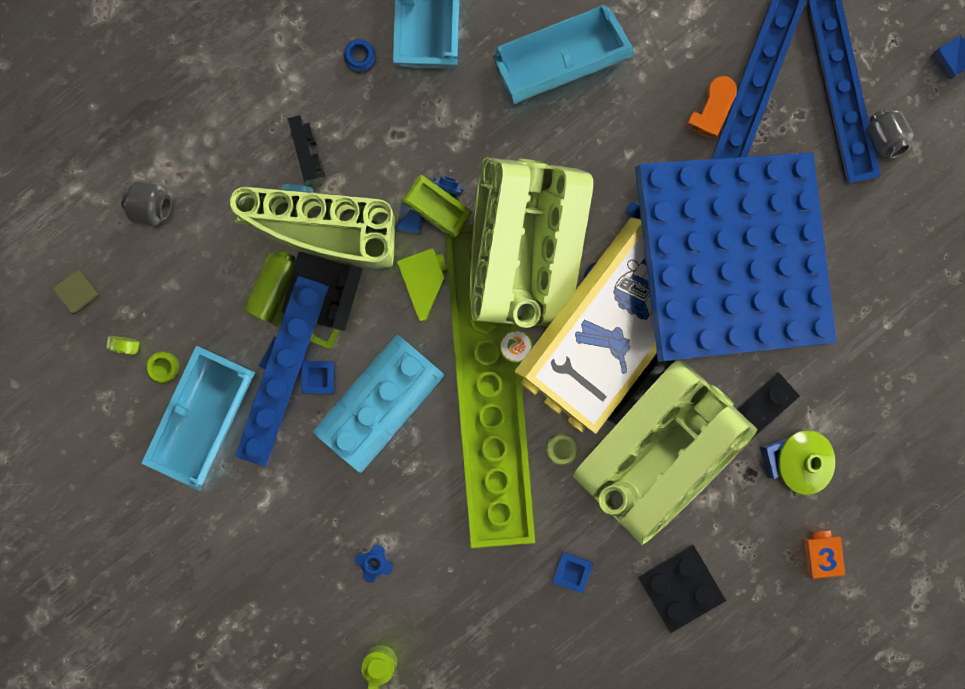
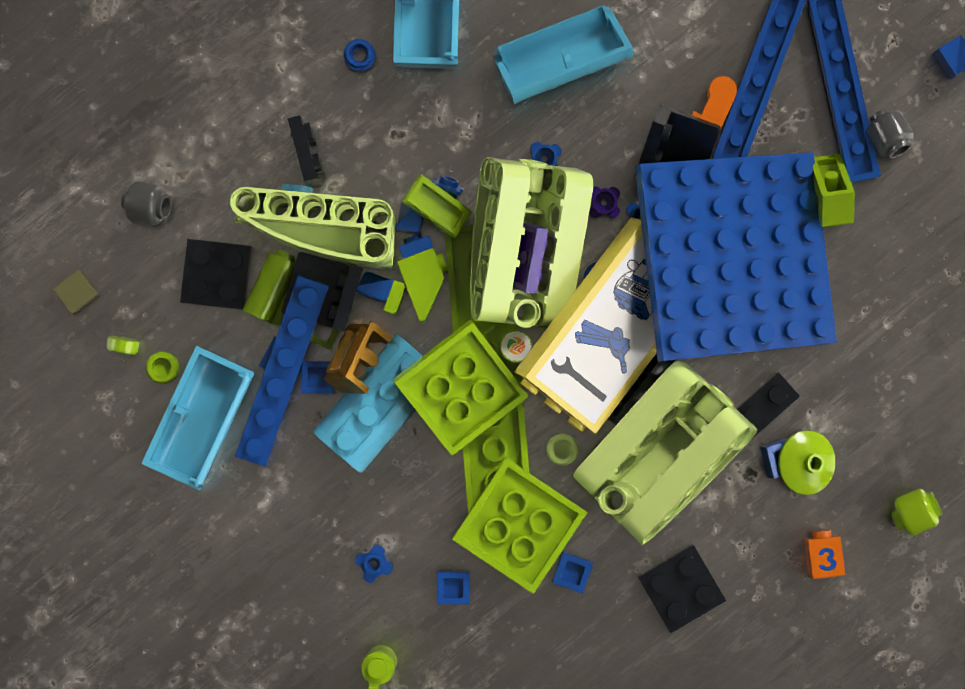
(216, 274): none -> black plate
(351, 352): none -> pearl gold window
(375, 287): none -> blue slope
(395, 298): none -> lime tile
(415, 245): none -> blue plate
(453, 587): none -> blue plate
(460, 387): none -> lime plate
(519, 525): none -> lime plate
(530, 254): none -> plate
(552, 153): none -> blue plate
(611, 209): none -> dark purple plate
(678, 138): none -> black bracket
(833, 191): none -> lime slope
(916, 512): none -> lime head

